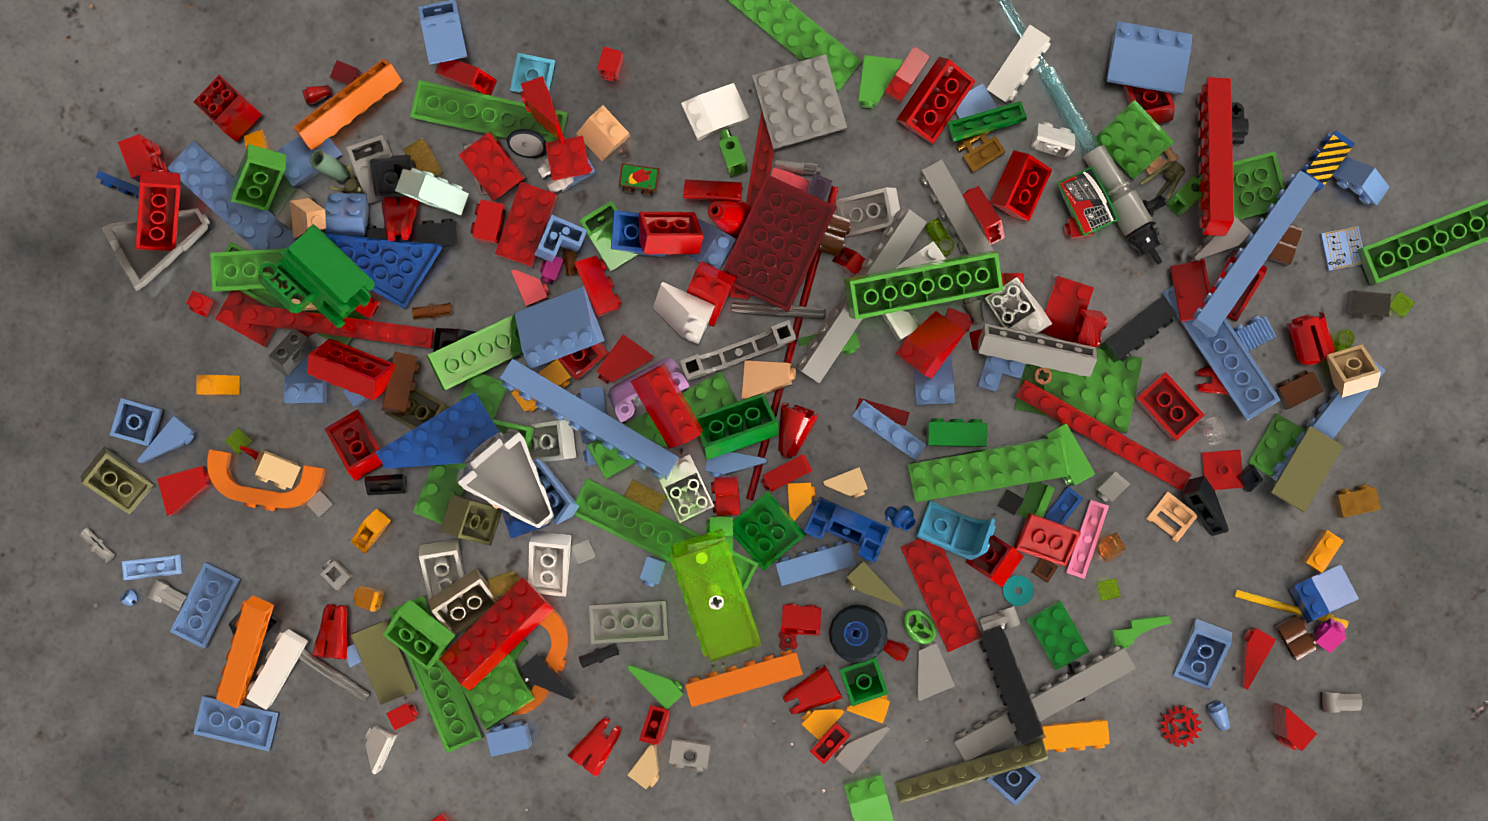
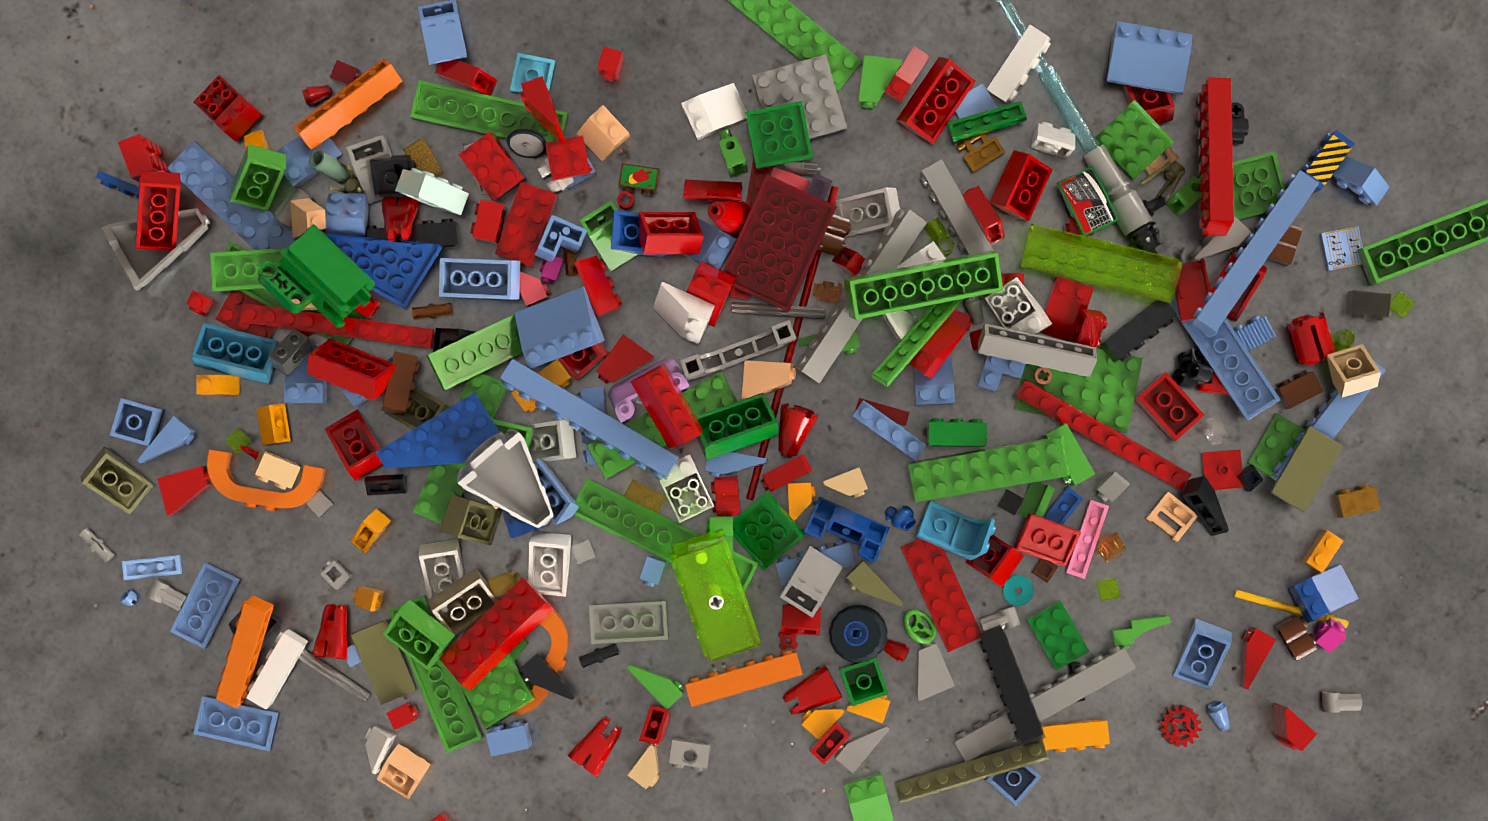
(234, 353): none -> dark azure slope
(273, 424): none -> light orange panel
(403, 771): none -> light nougat slope
(479, 278): none -> light blue brick
(620, 198): none -> red bush
(779, 135): none -> green plate
(810, 581): none -> light grey slope
(827, 292): none -> clear orange brick
(913, 341): none -> bright green tile
(1101, 263): none -> clear neon green brick
(1192, 369): none -> black piece

